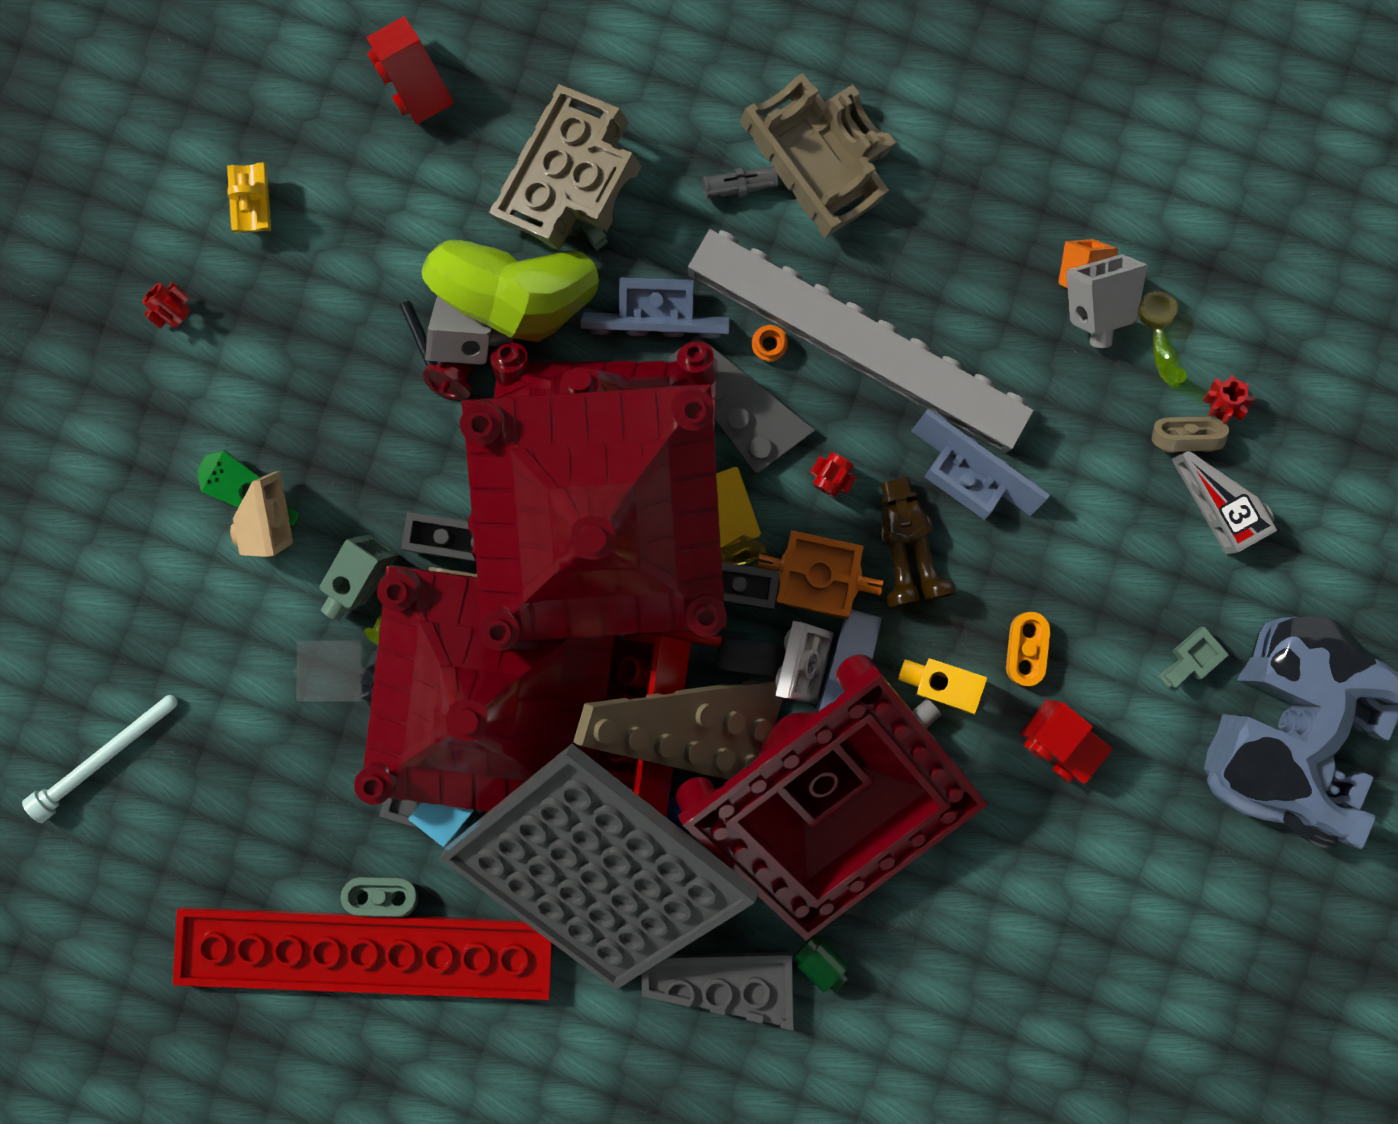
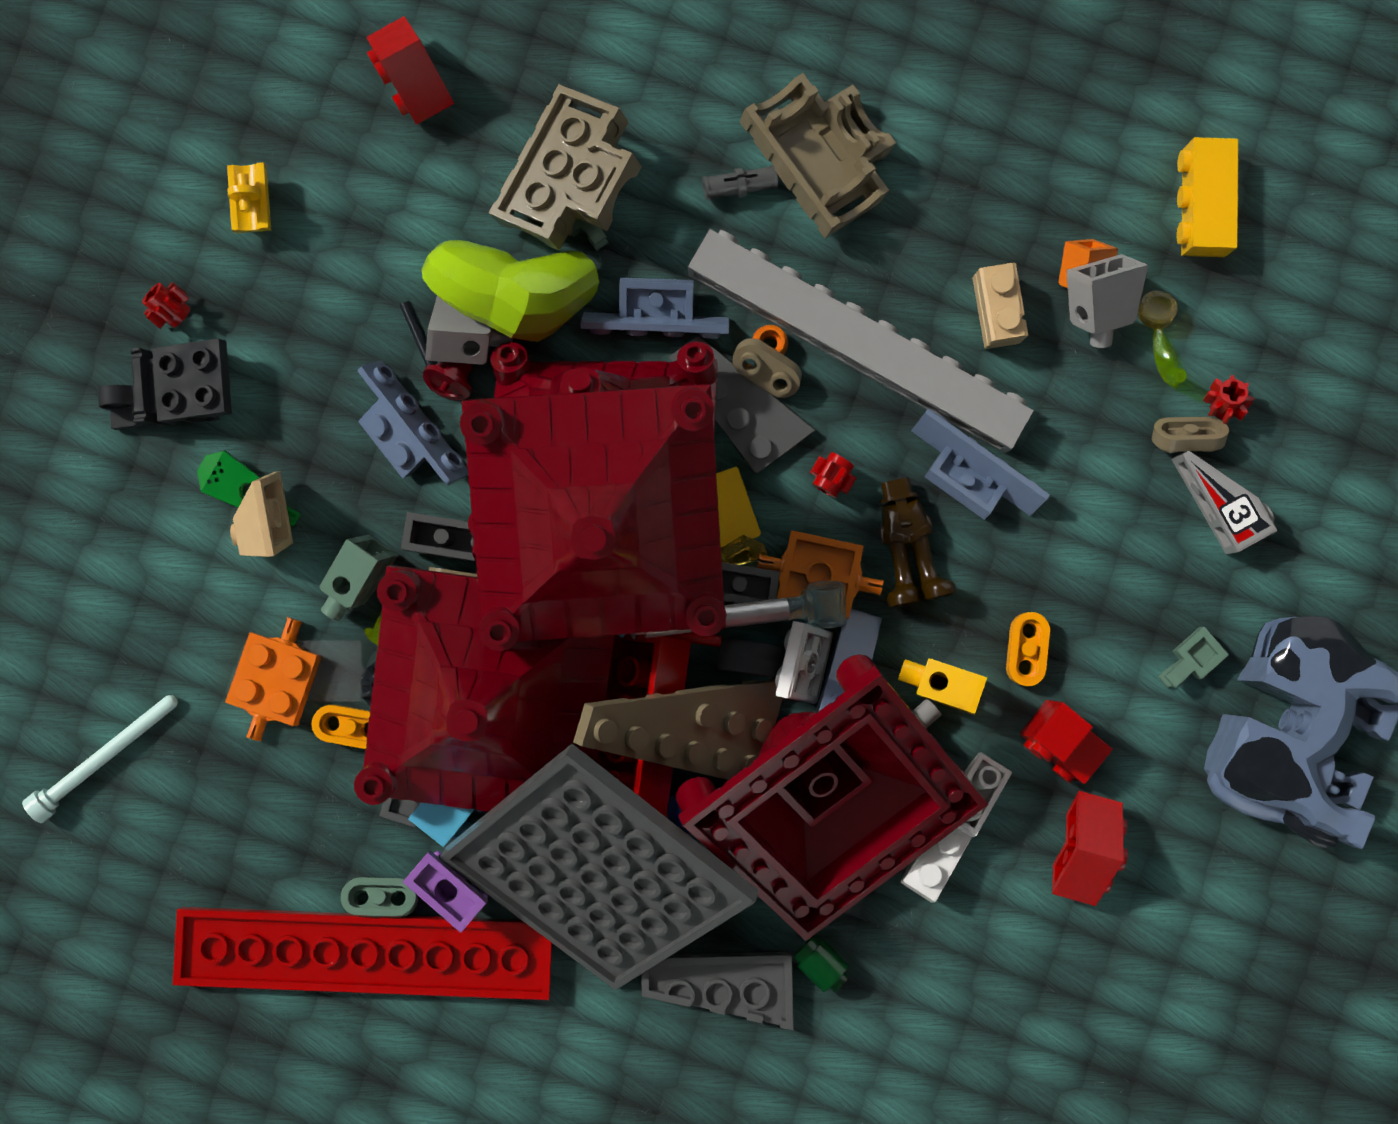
(171, 386): none -> black plate
(273, 679): none -> orange plate
(350, 729): none -> light orange plate
(404, 430): none -> sand blue bracket
(446, 890): none -> medium lavender piece
(769, 367): none -> dark tan plate
(819, 605): none -> piece
(934, 867): none -> white slope
(1000, 305): none -> tan brick
(1091, 849): none -> red brick
(1208, 197): none -> yellow brick

